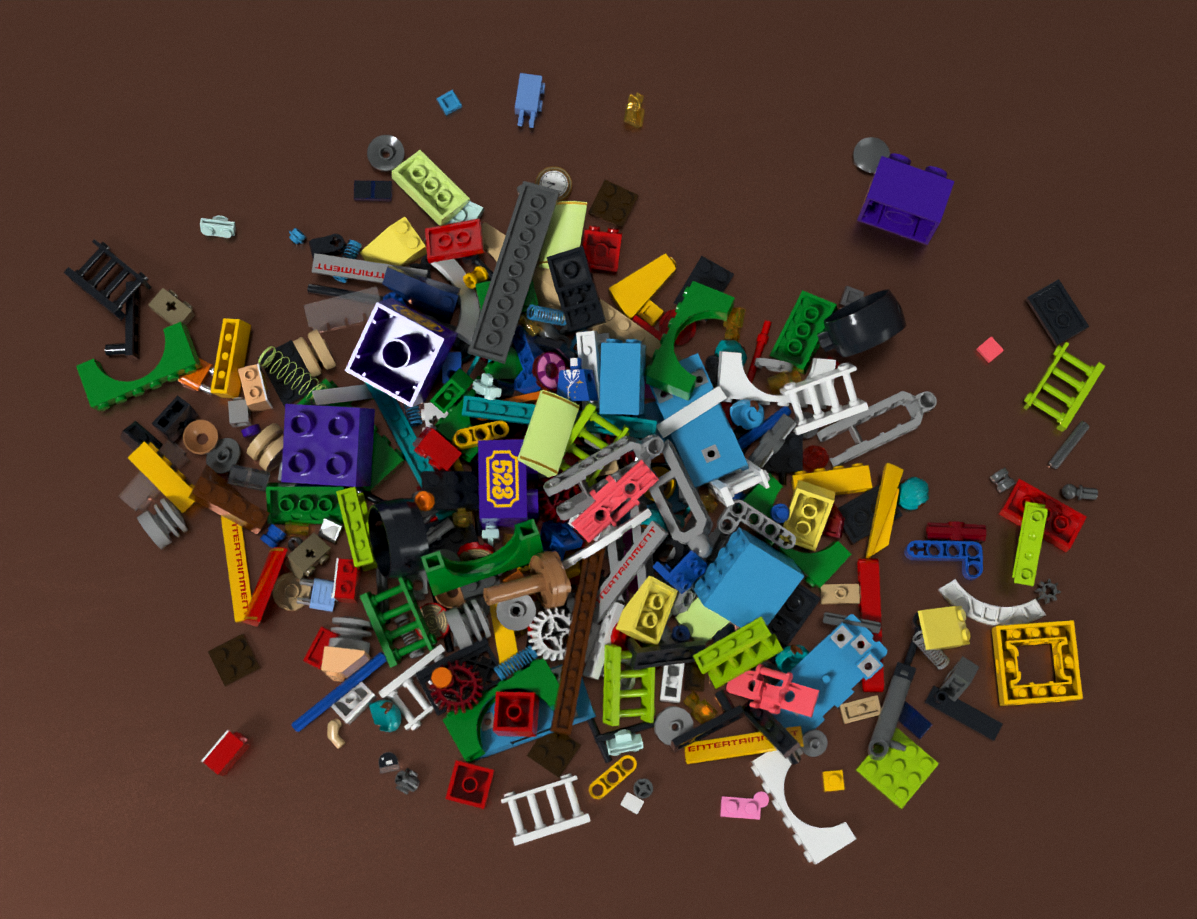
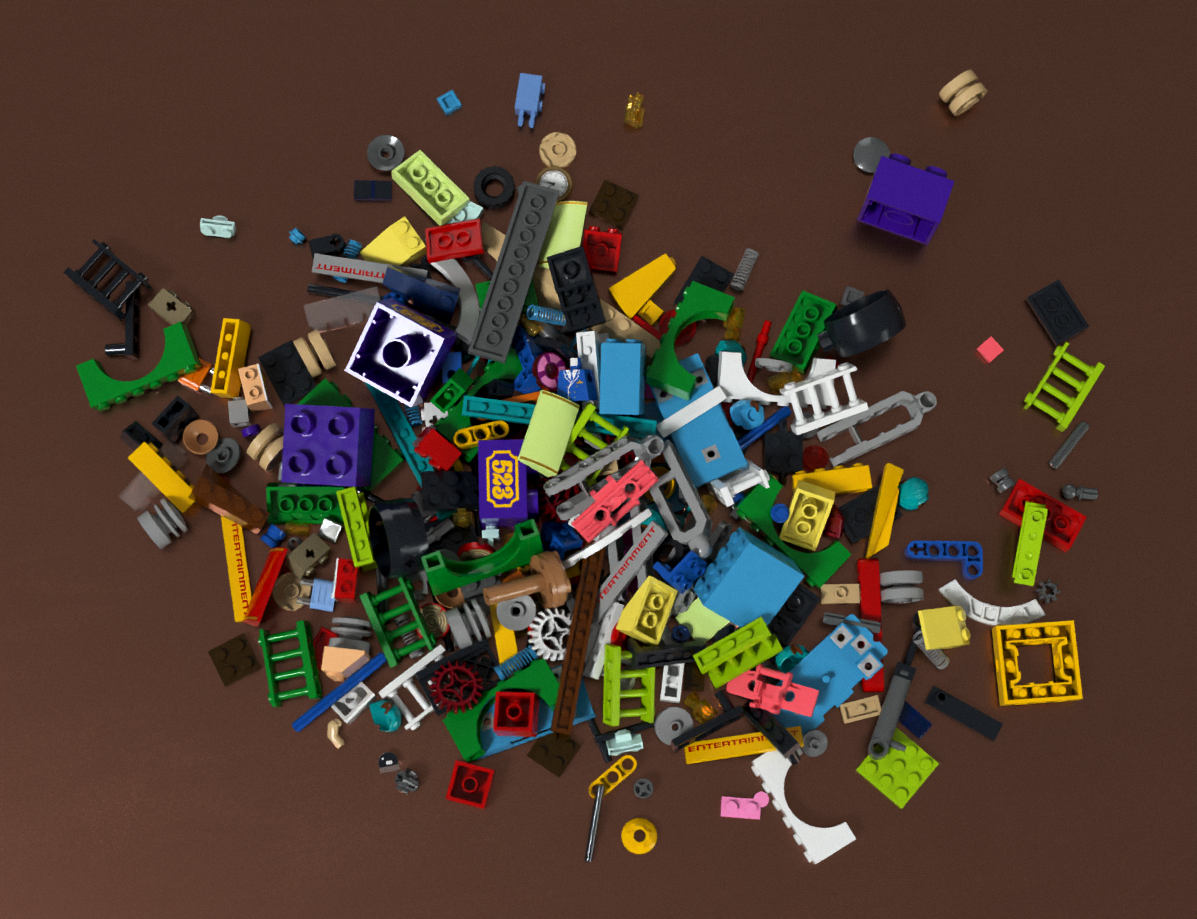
(226, 752): red piece -> none
(248, 477): clear tile -> none
(271, 358): yellowish green piece -> none
(308, 670): none -> green fence
(341, 394): white sticker -> none
(424, 500): orange tile -> none
(441, 677): orange tile -> none
(477, 276): yellow bush -> none
(485, 387): light aqua piece -> none
(488, 174): none -> black tyre
(541, 829): white fence -> none
(557, 150): none -> tan tile
(594, 822): none -> black bar
(628, 835): none -> yellow piece
(632, 803): white sticker -> none
(750, 255): none -> light grey piece
(759, 526): light grey beam -> none
(772, 441): dark grey piece -> none
(833, 780): yellow plate -> none
(901, 587): none -> light grey wheel
(956, 531): dark red piece -> none
(959, 678): dark grey brick -> none
(963, 92): none -> tan wheel

